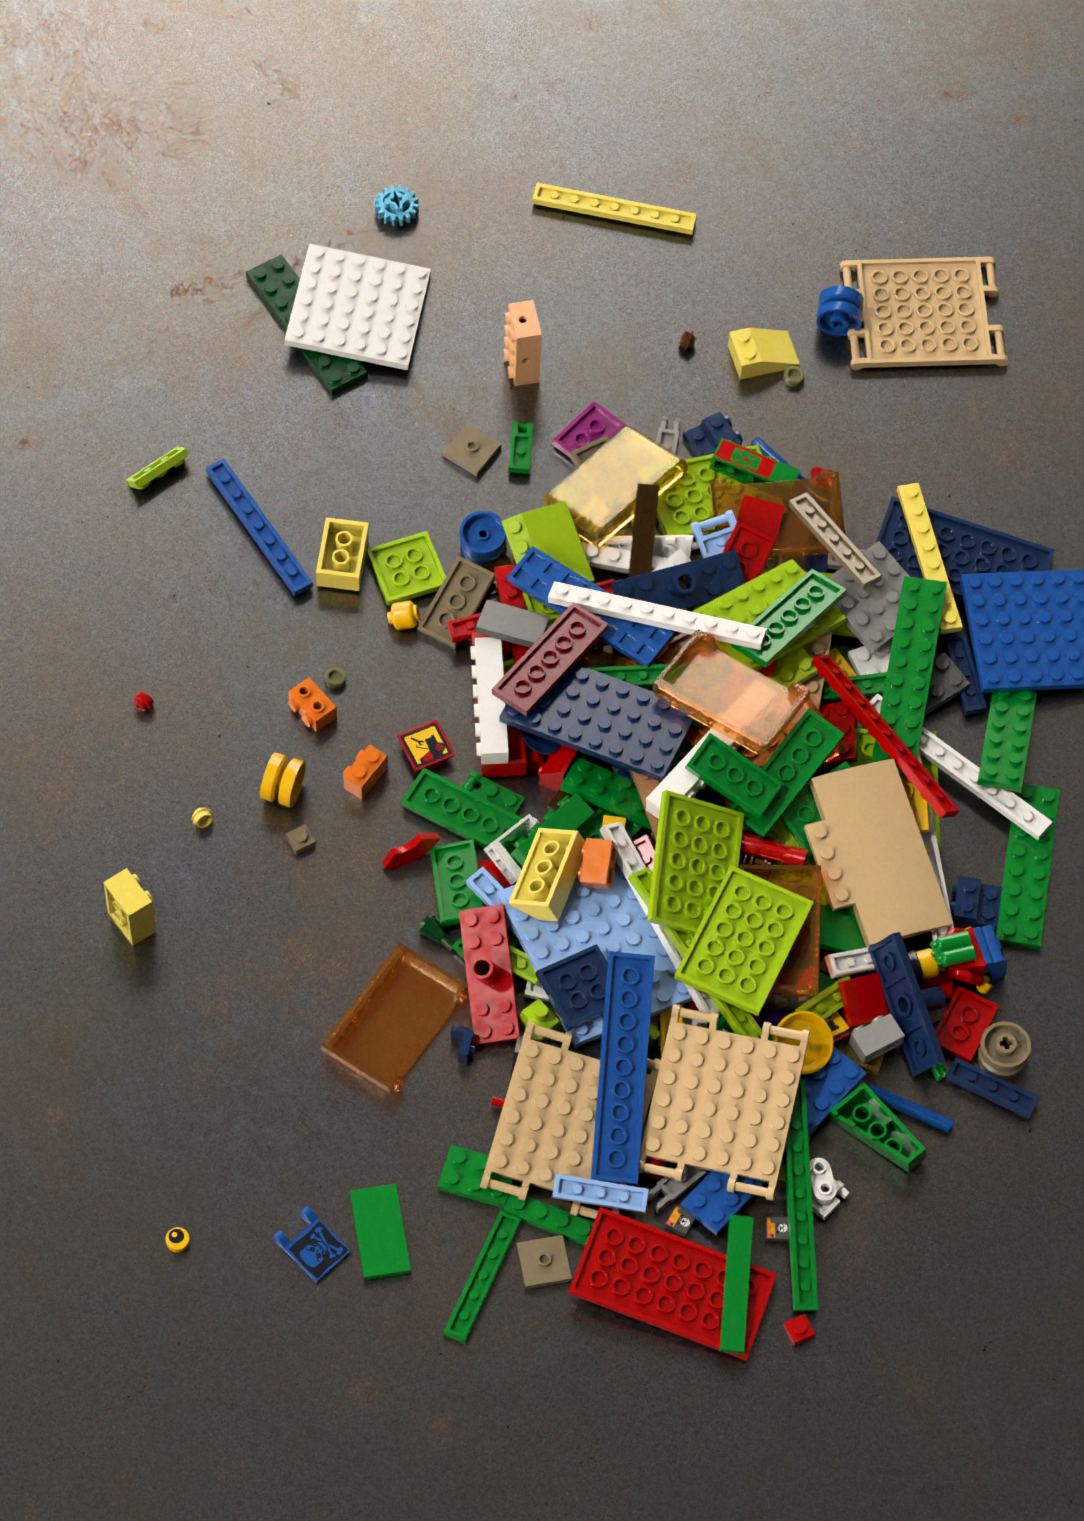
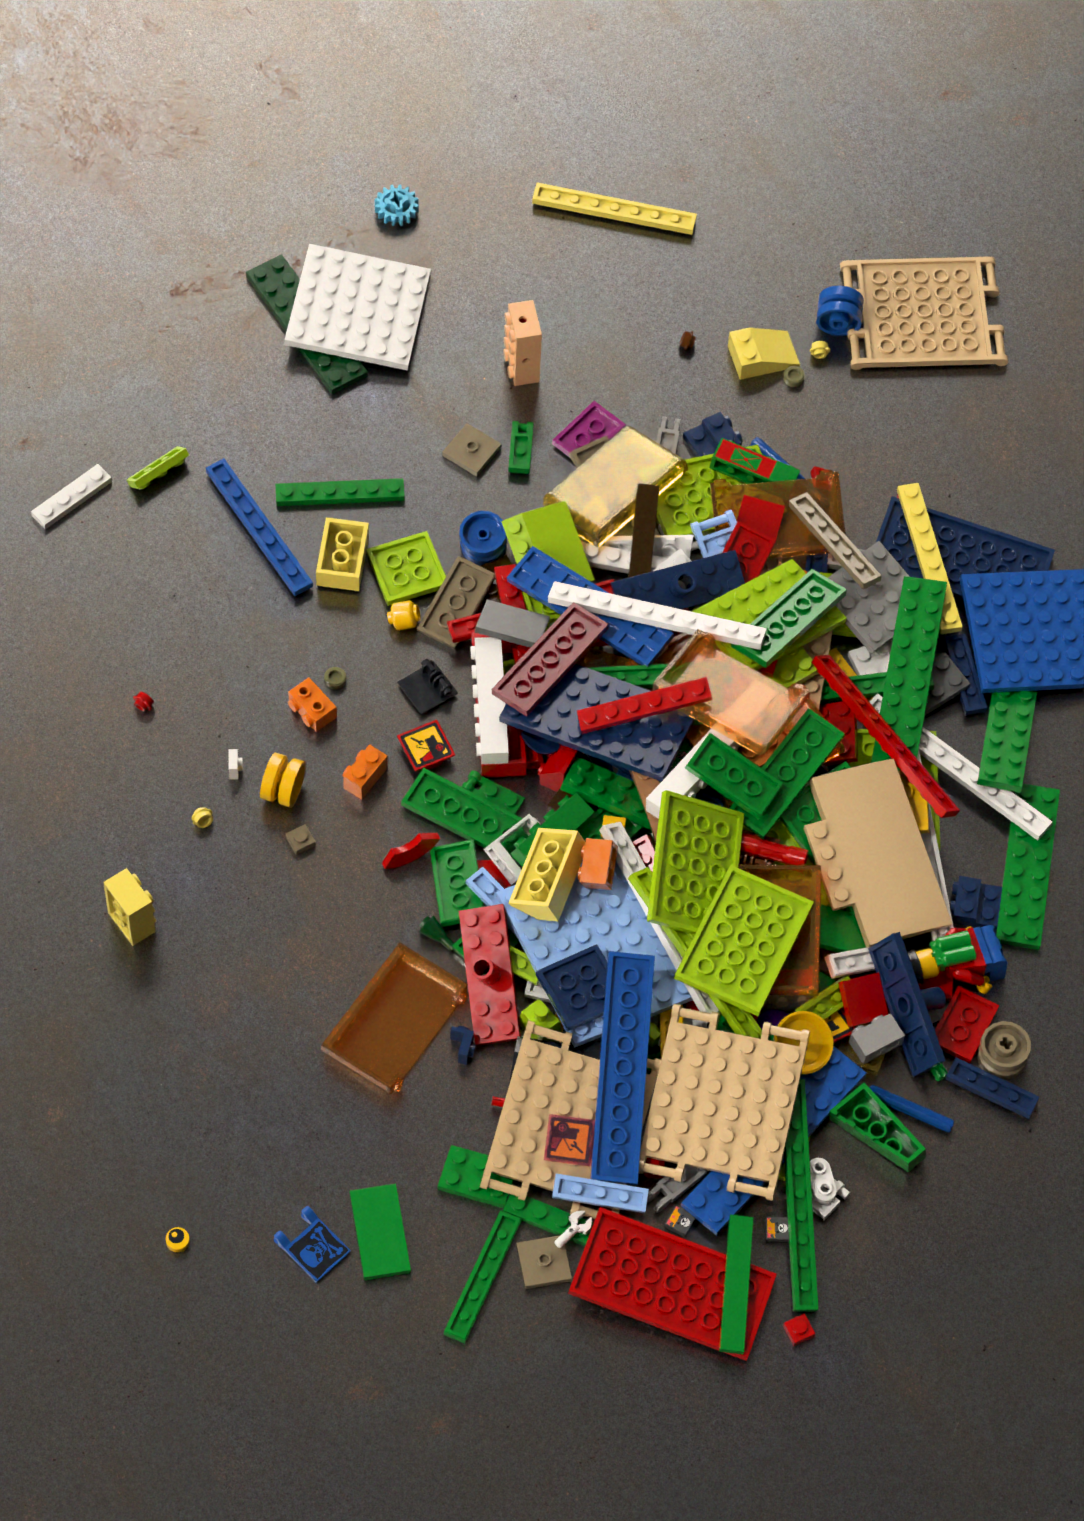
(71, 496): none -> white plate
(235, 764): none -> white plate
(340, 492): none -> green plate
(427, 687): none -> black hinge
(569, 1140): none -> piece
(574, 1228): none -> white bar
(644, 705): none -> red plate
(820, 349): none -> light yellow plate

